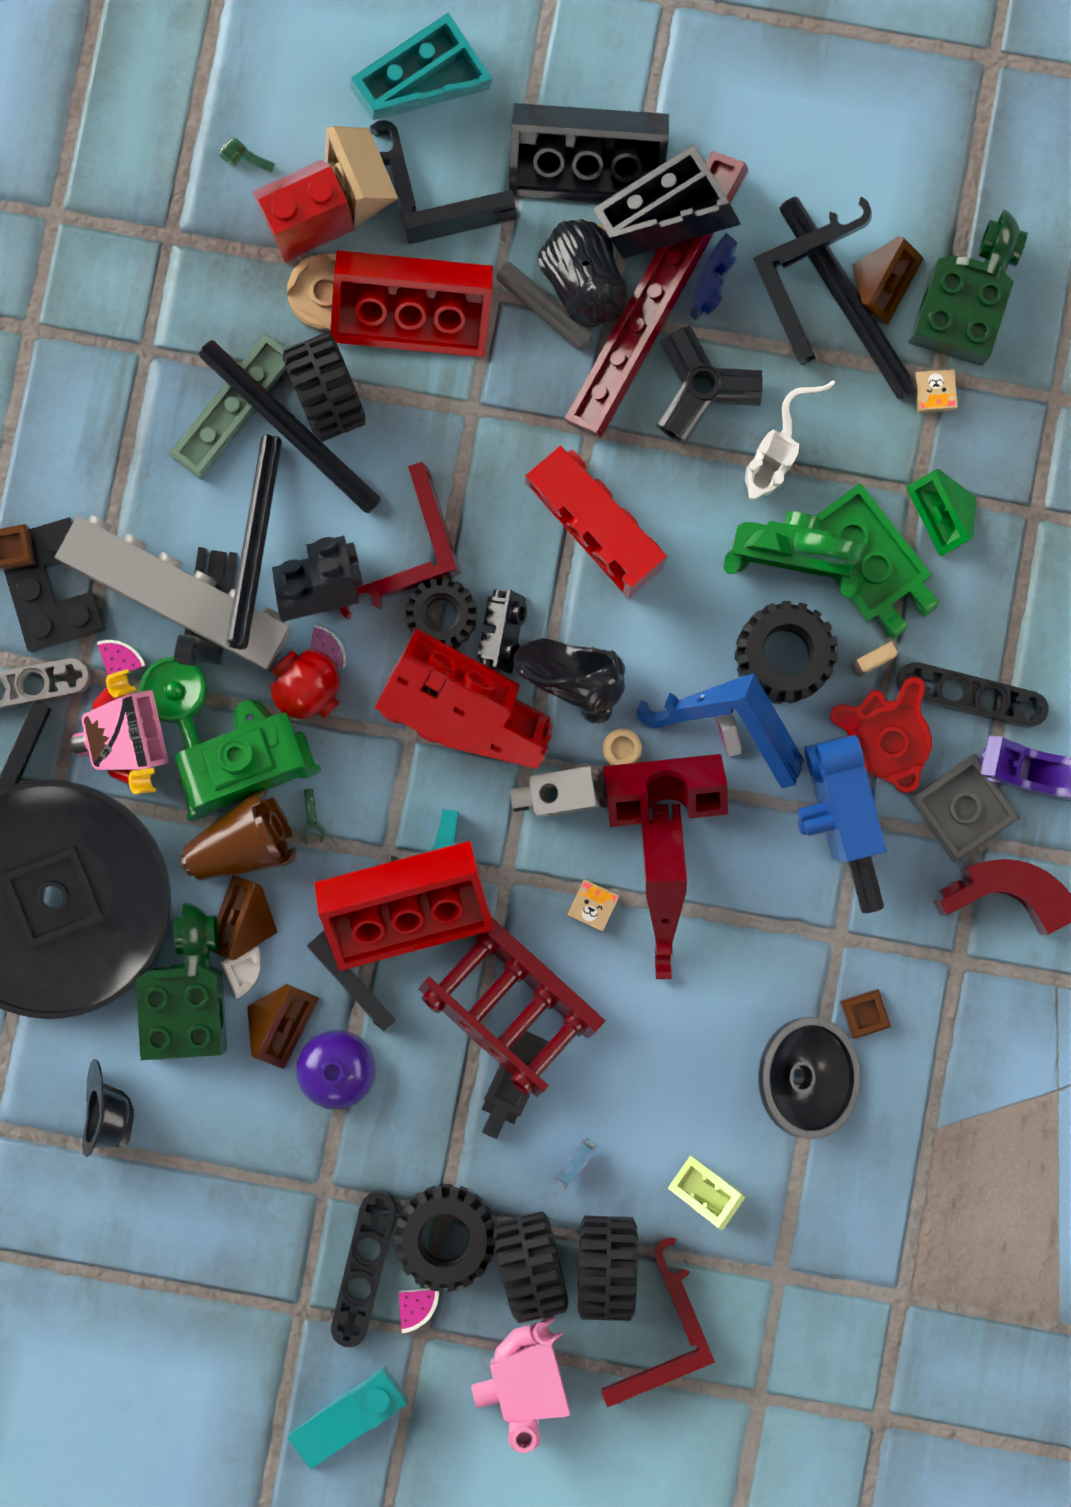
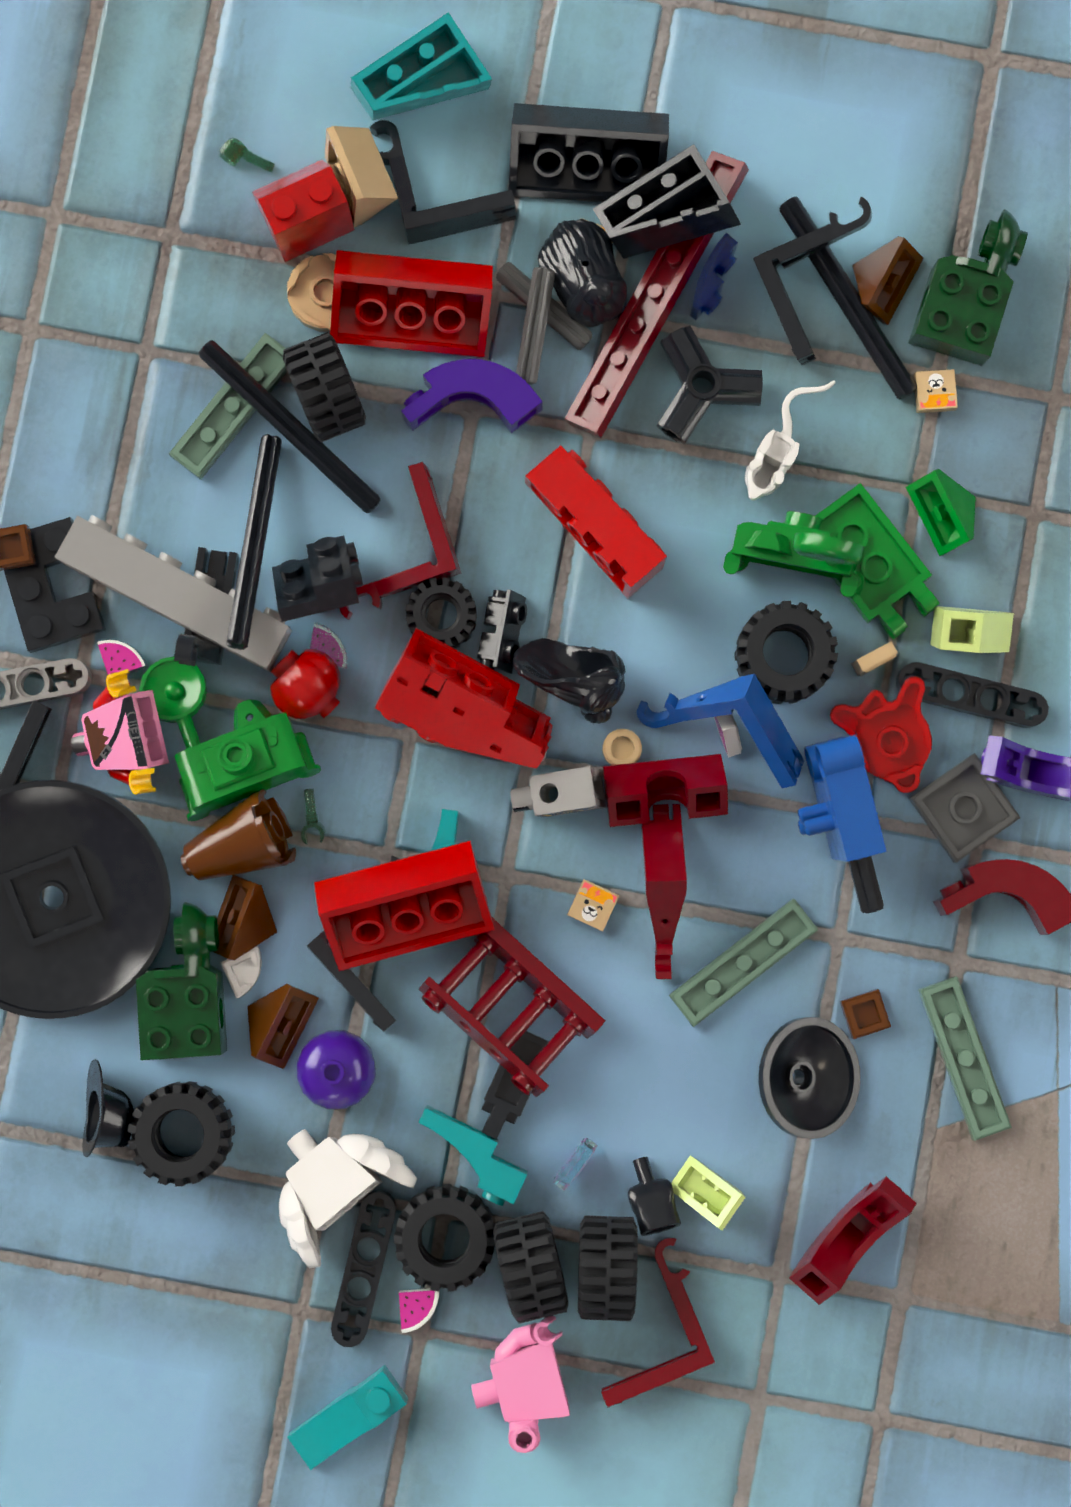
(148, 1143): none -> black tyre
(330, 1182): none -> white torso
(474, 381): none -> dark purple arch
(497, 1176): none -> teal slope
(535, 324): none -> dark grey axle
(652, 1201): none -> black piece
(743, 962): none -> sand green tile
(849, 1236): none -> dark red arch
(964, 1058): none -> sand green tile
(971, 630): none -> yellowish green slope

